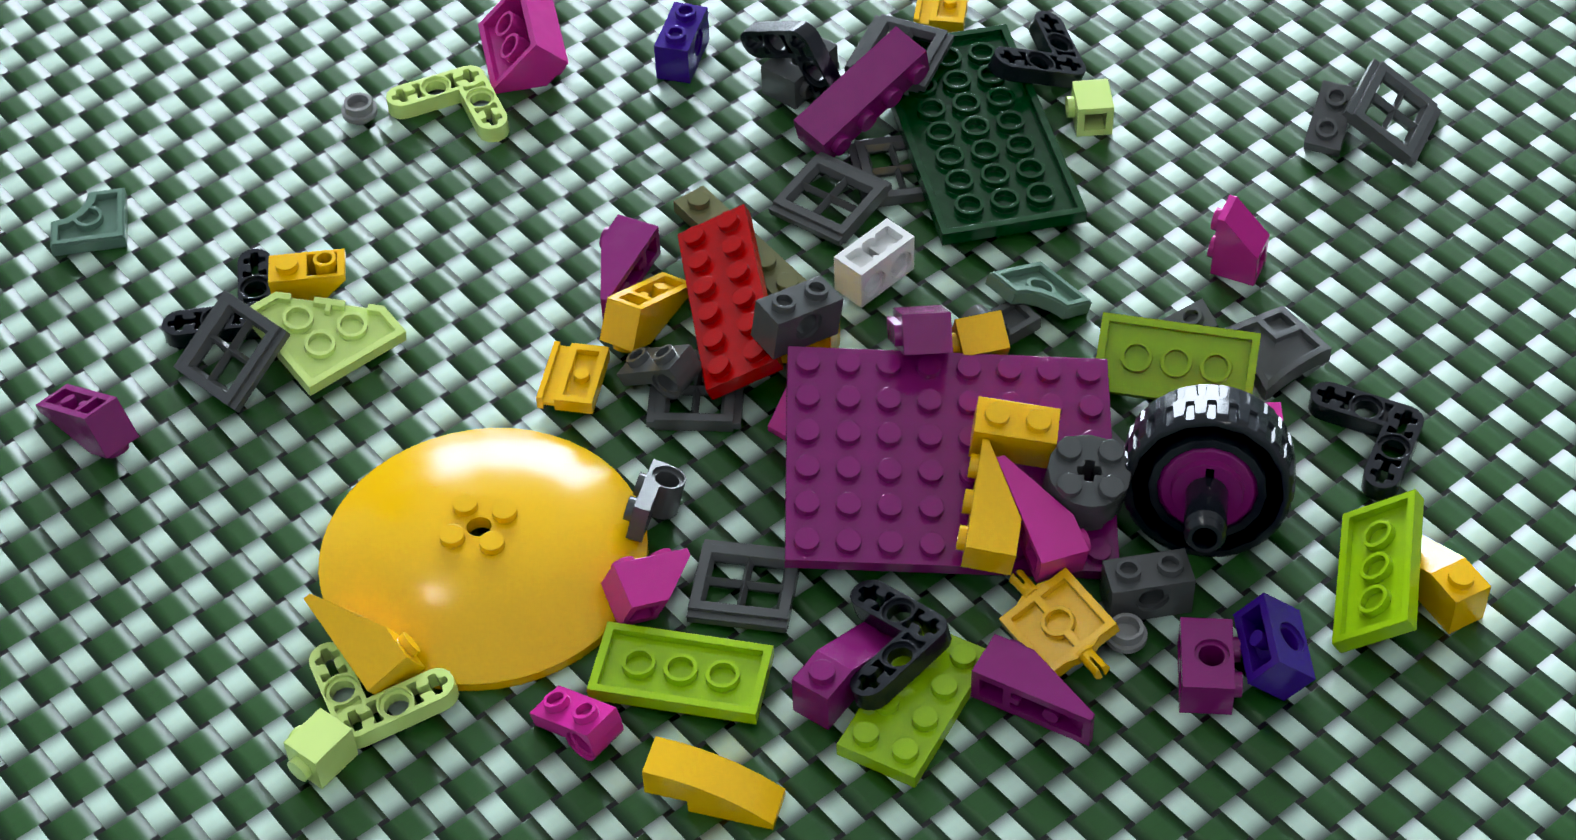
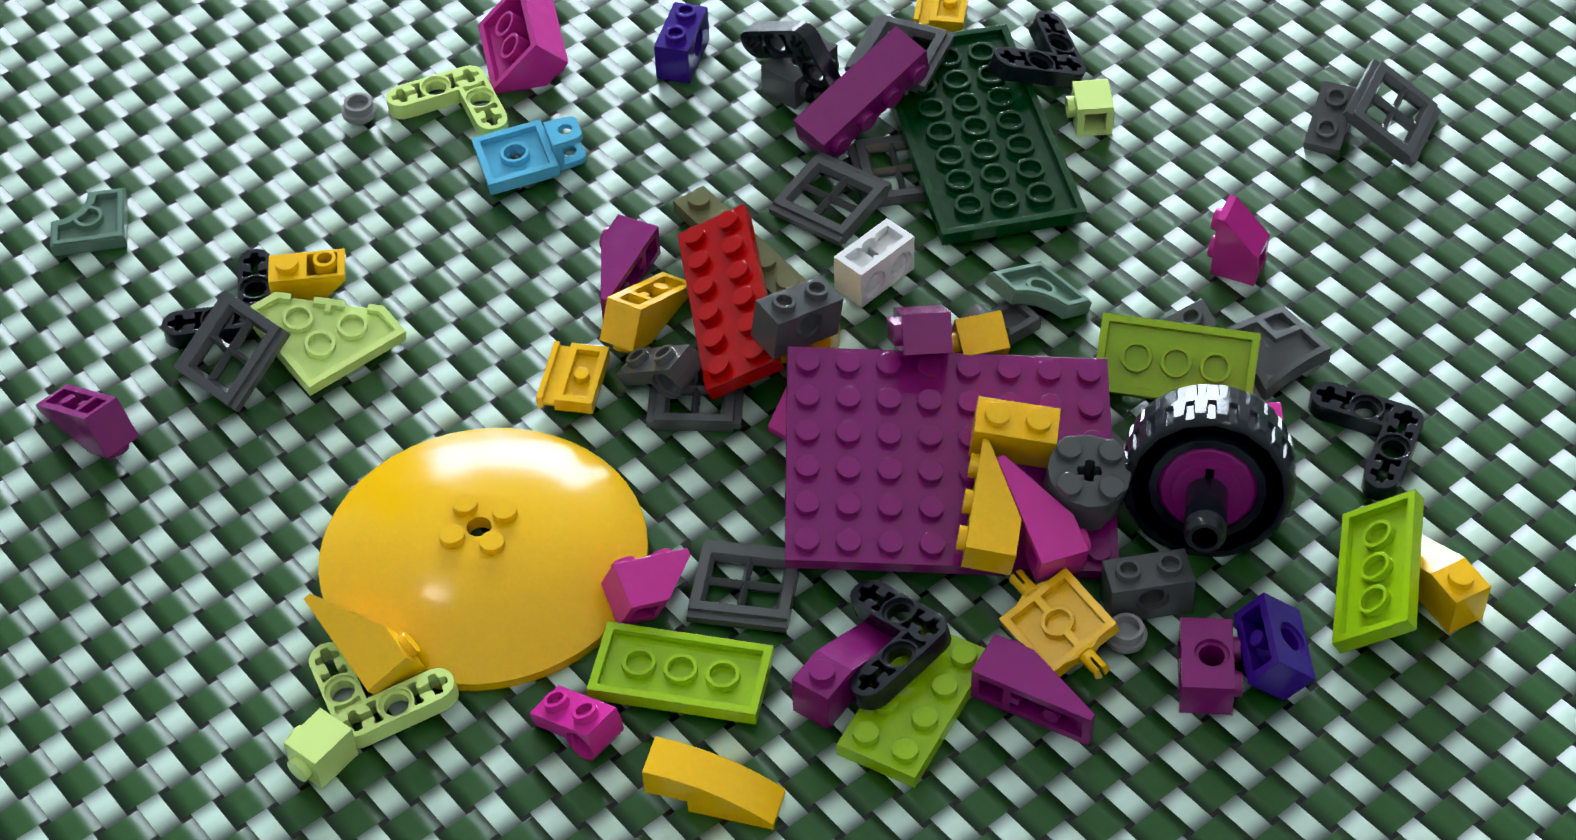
(538, 152): none -> medium azure plate
(657, 497): dark grey plate -> none

